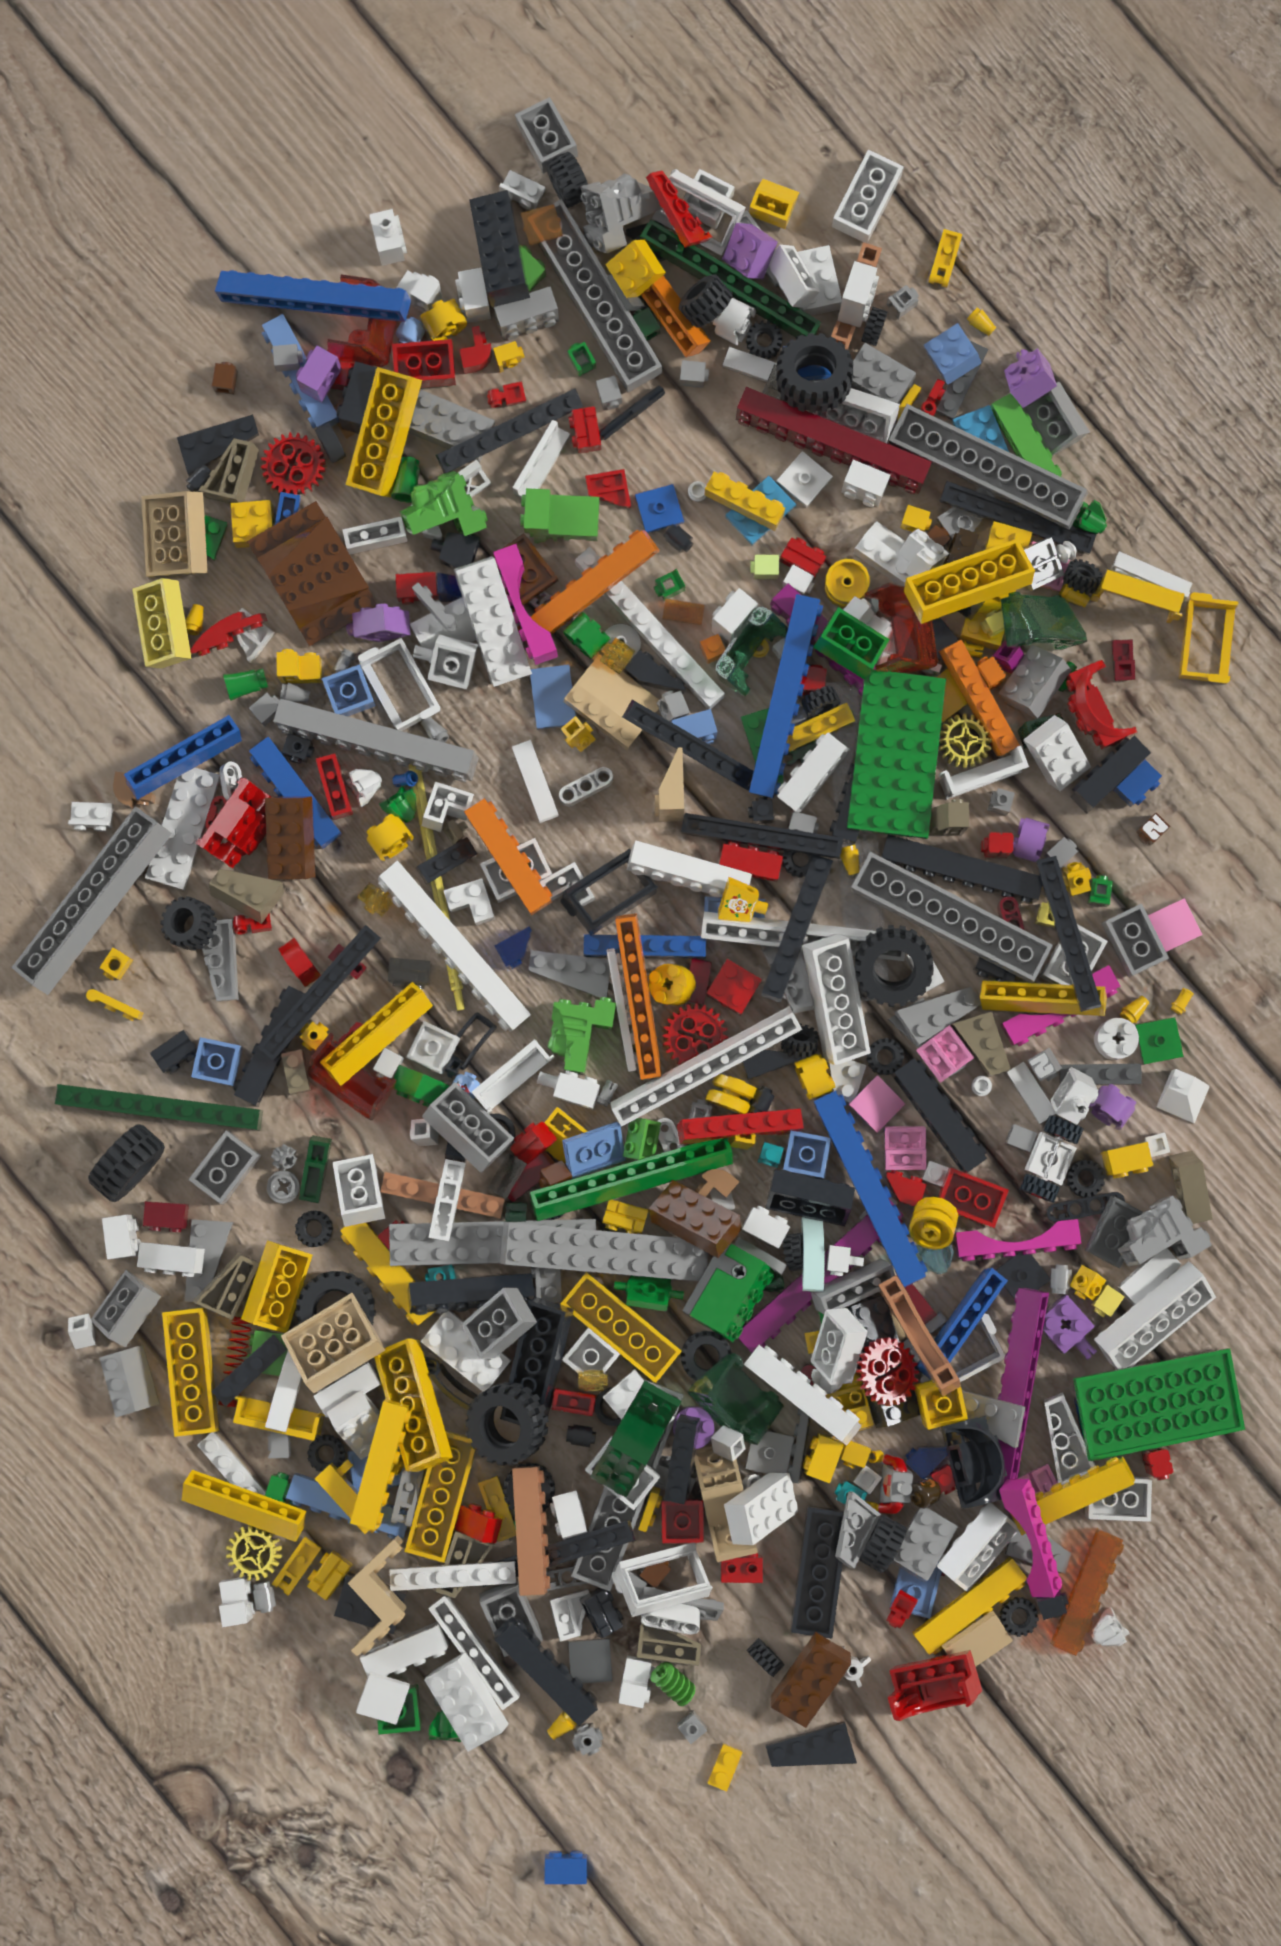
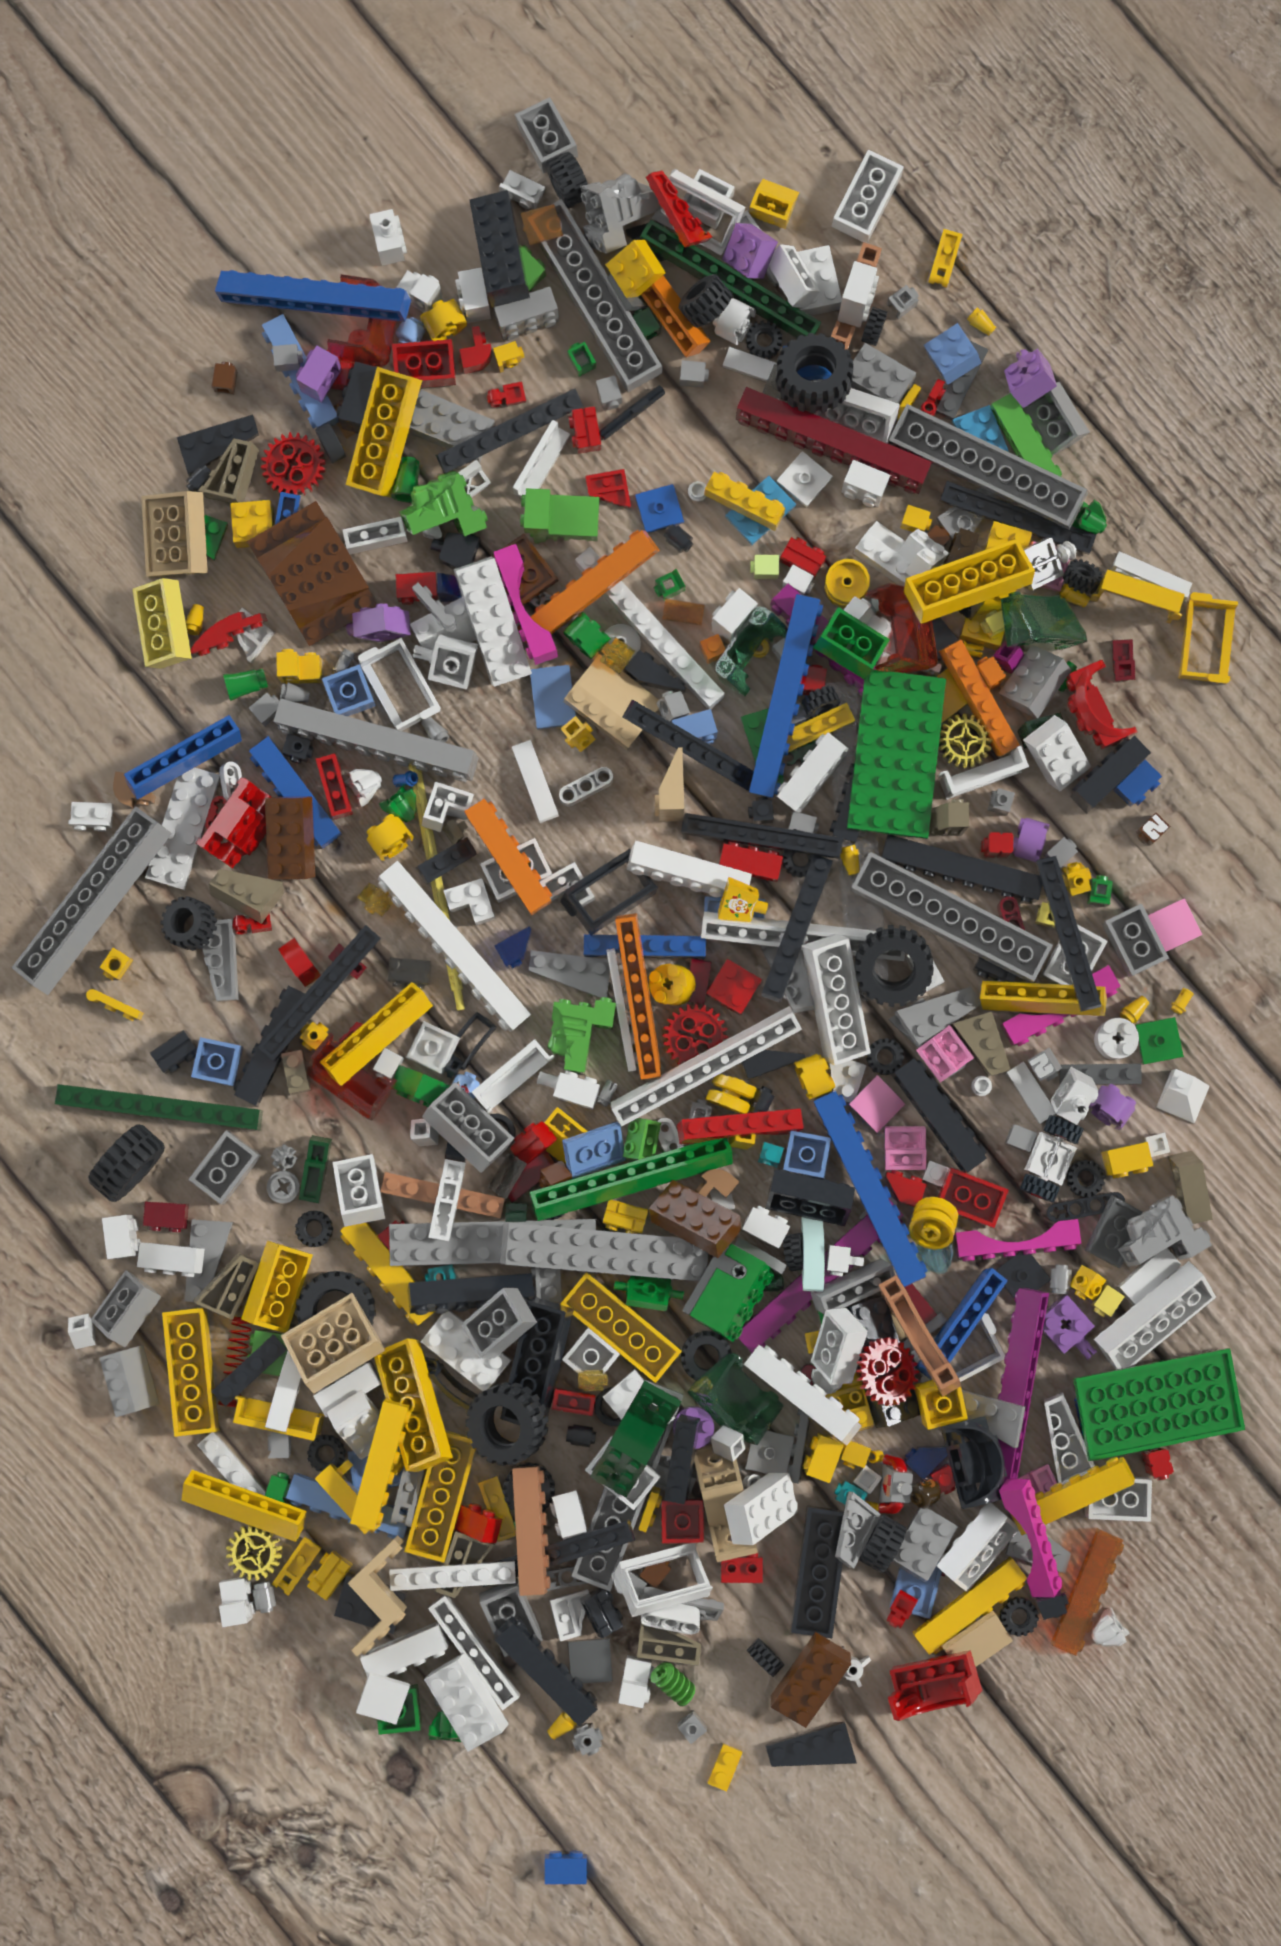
(801, 1043): black tyre -> none

